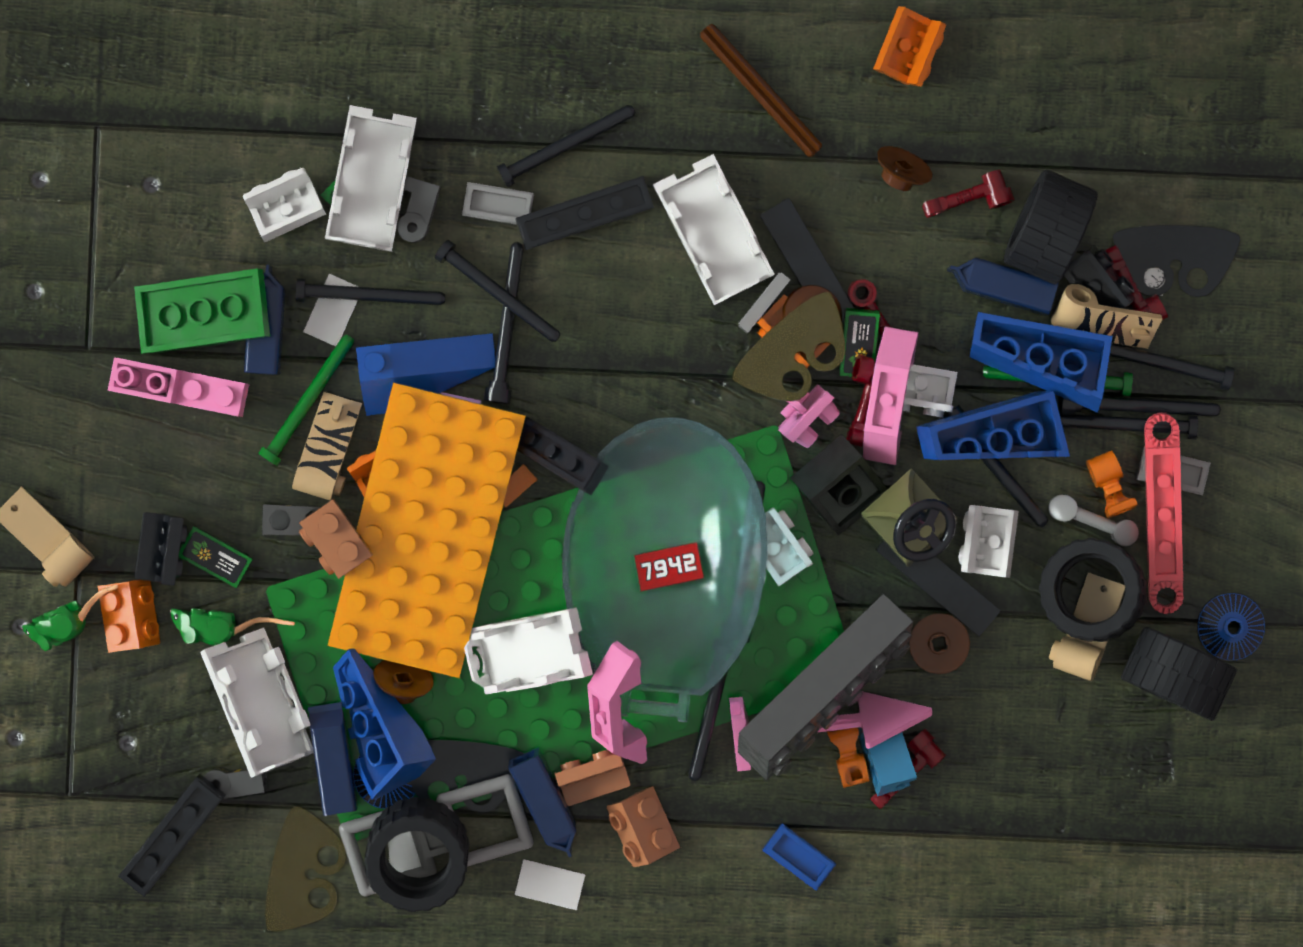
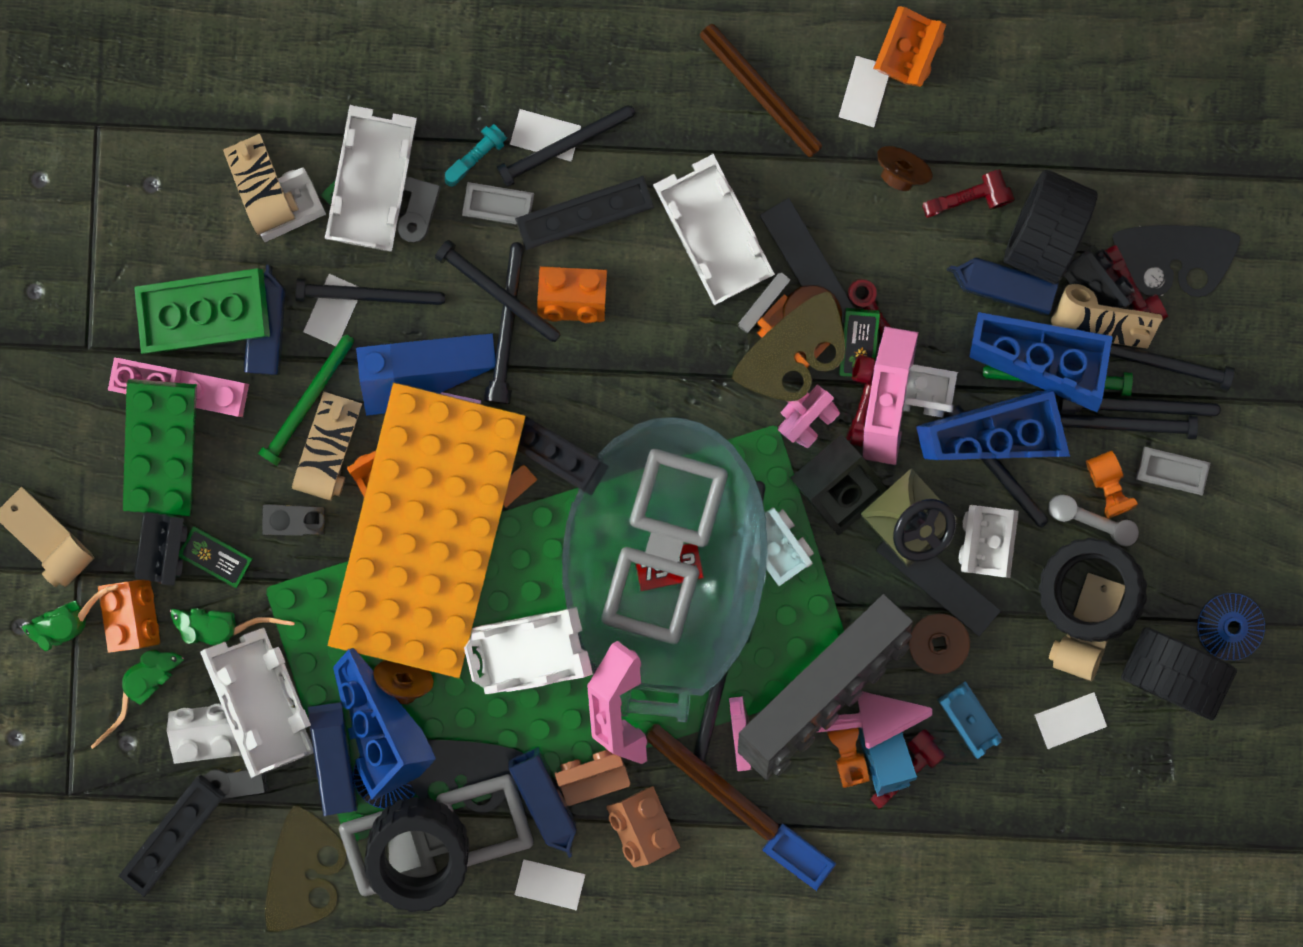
(143, 680): none -> green animal
(159, 447): none -> green plate
(200, 734): none -> white bracket
(259, 185): none -> tan door
(335, 539): nougat bracket -> none
(492, 138): none -> teal hinge
(538, 131): none -> white sticker
(572, 294): none -> orange bracket
(664, 546): none -> light grey bar
(711, 782): none -> reddish brown axle
(863, 93): none -> white sticker
(970, 719): none -> dark azure hinge
(1070, 720): none -> white sticker
(1163, 513): coral plate -> none

